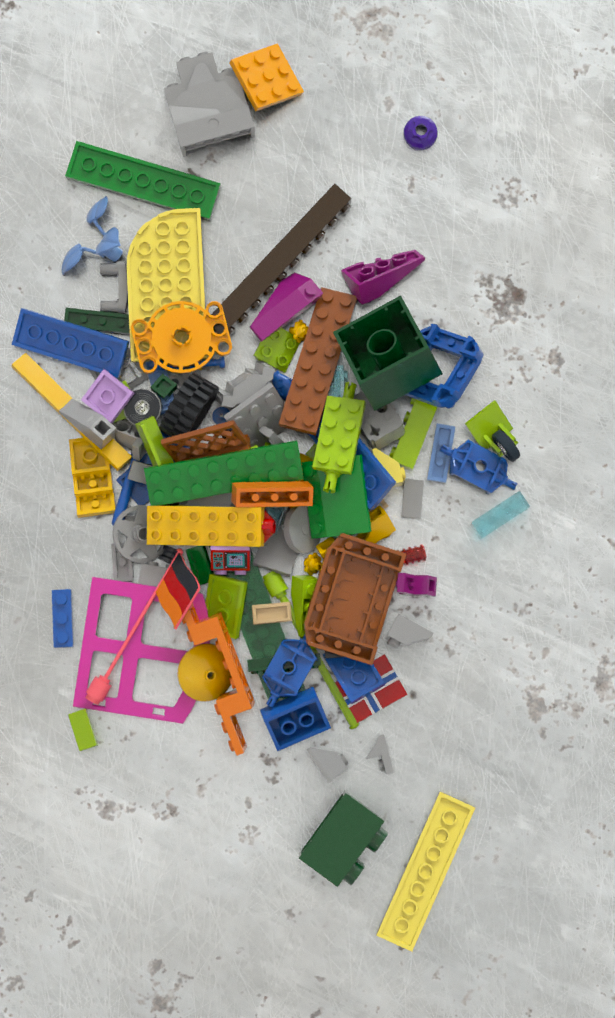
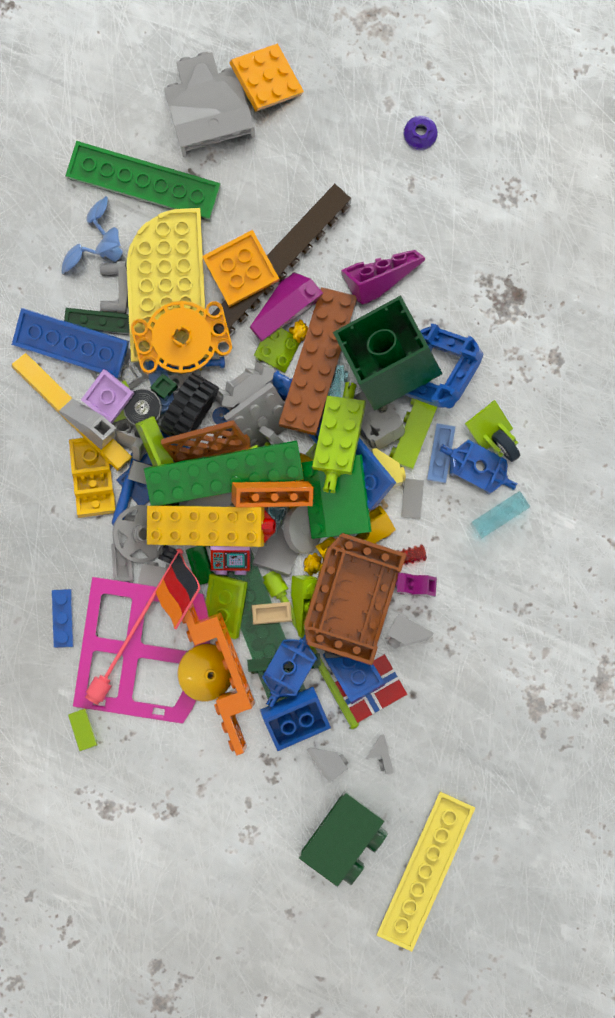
(240, 268): none -> light orange plate

